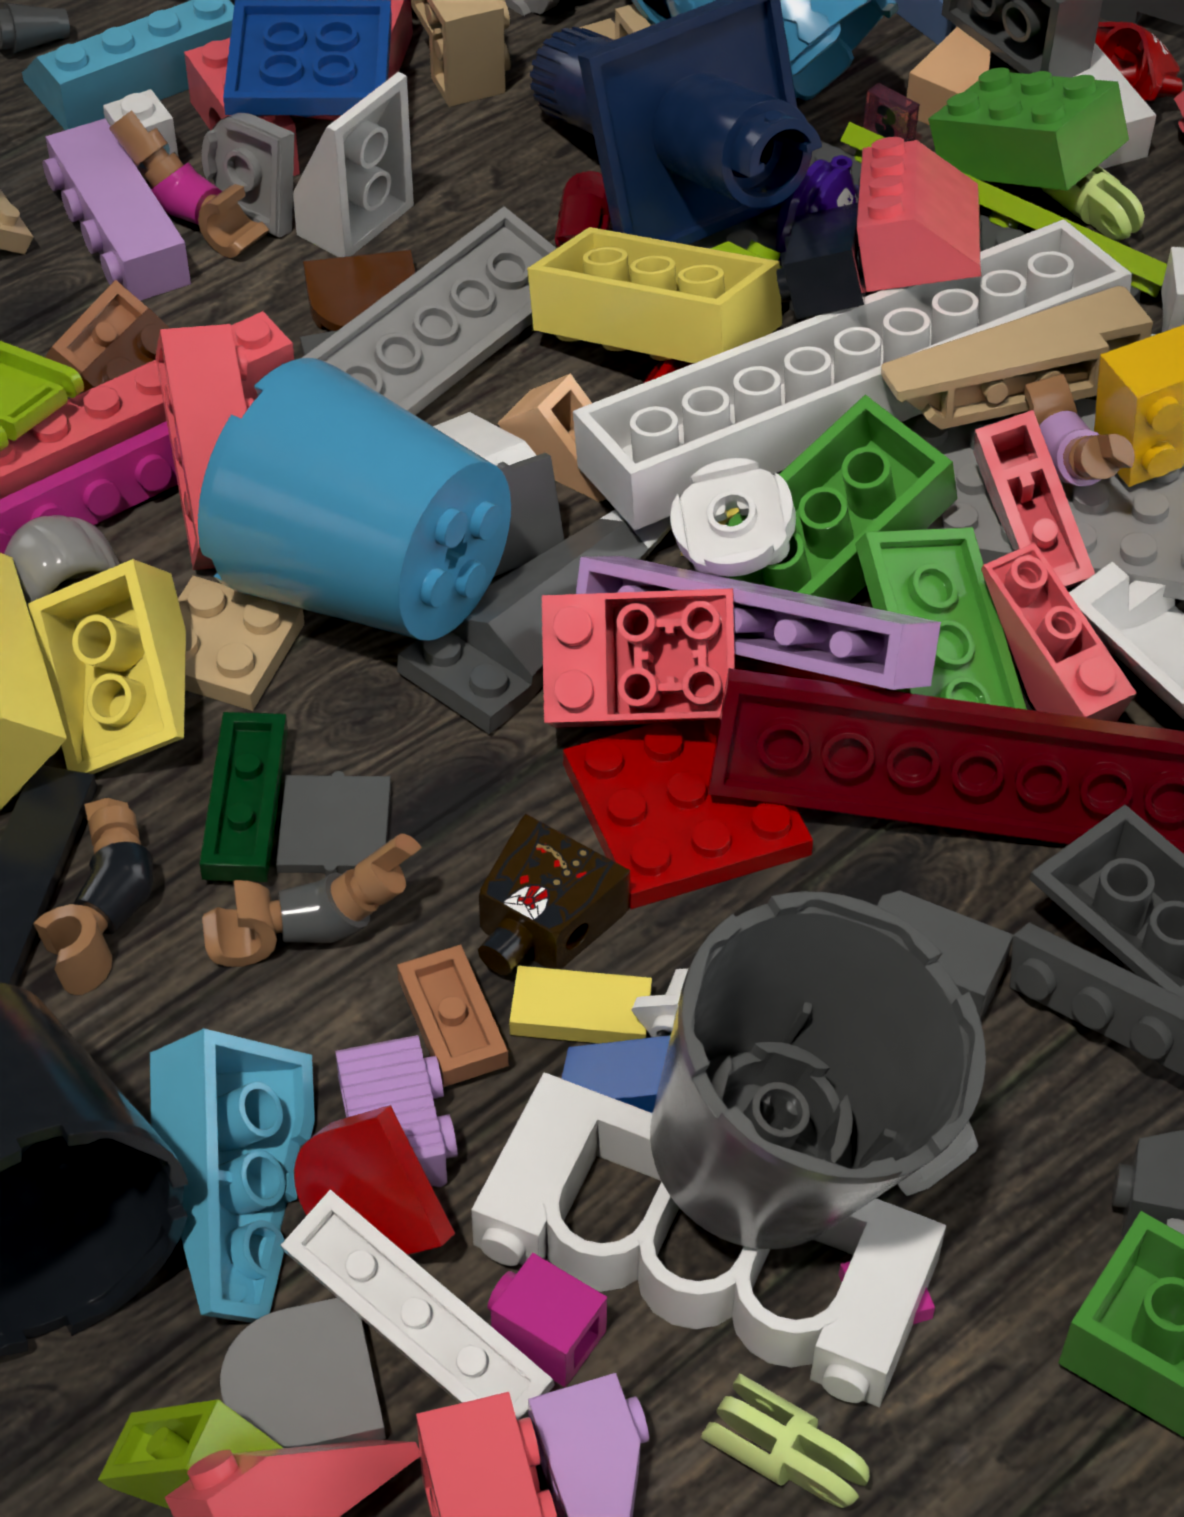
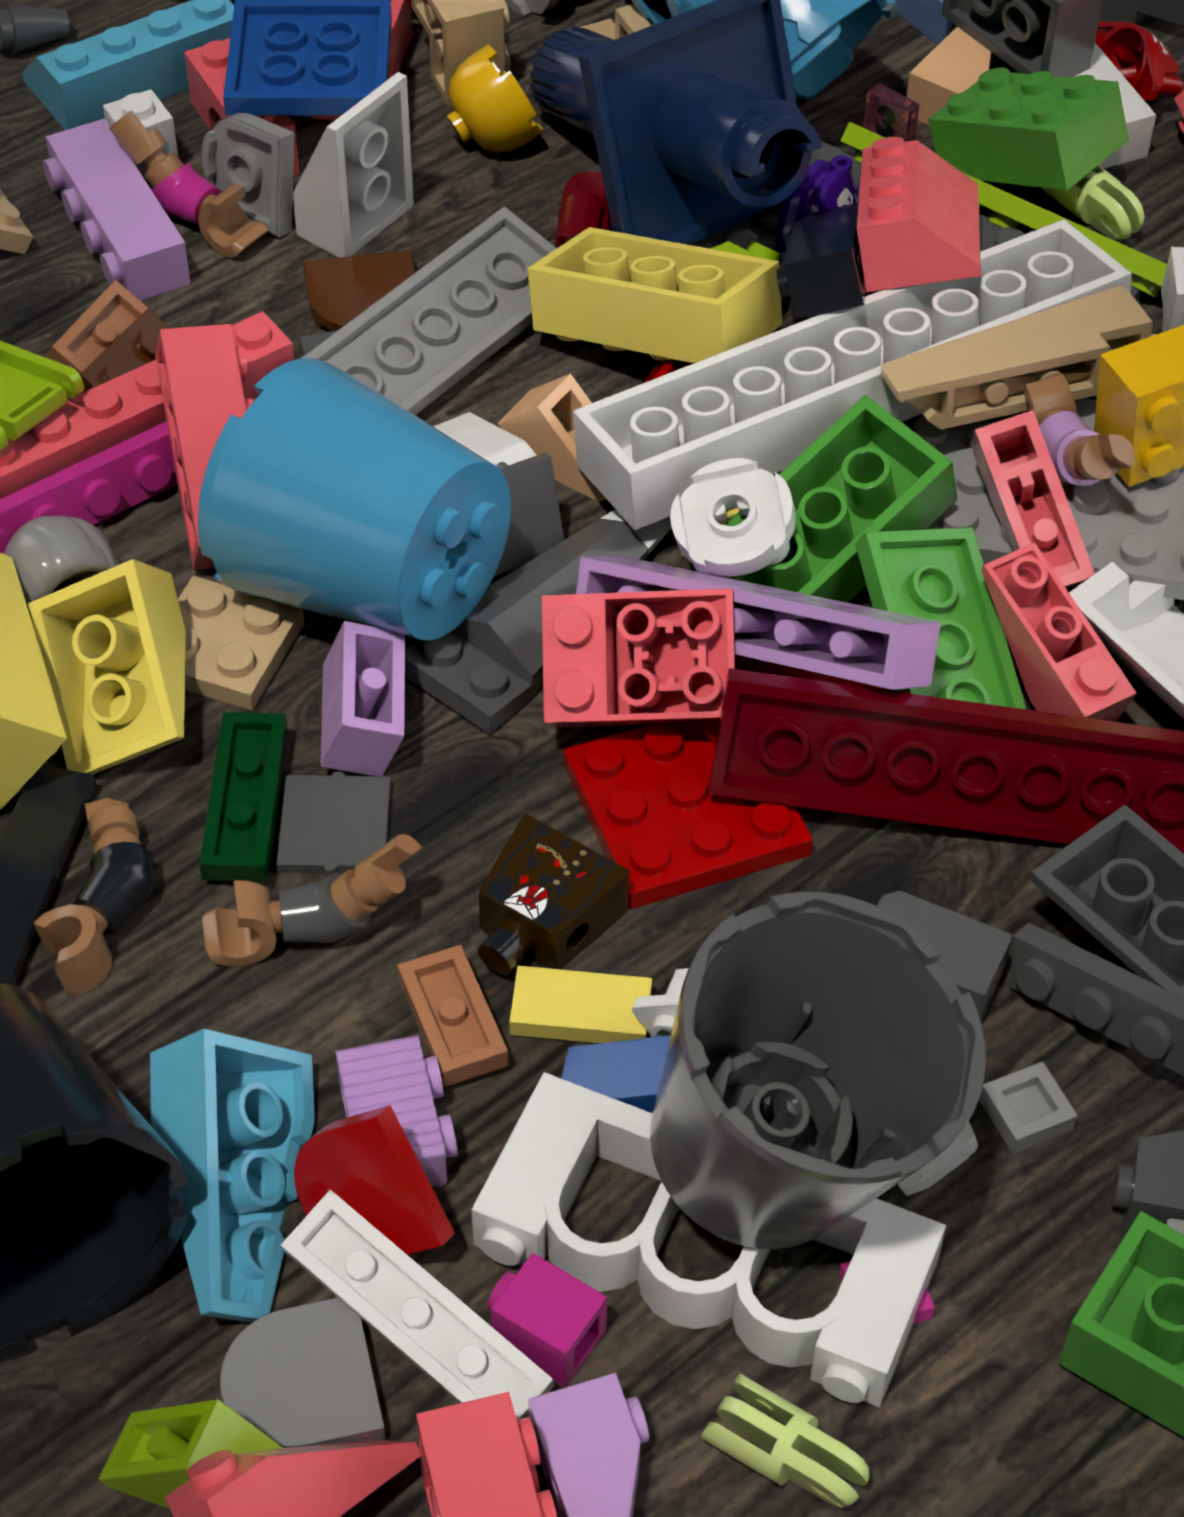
(363, 699): none -> lavender brick
(490, 105): none -> yellow cylinder
(1028, 1107): none -> light grey tile

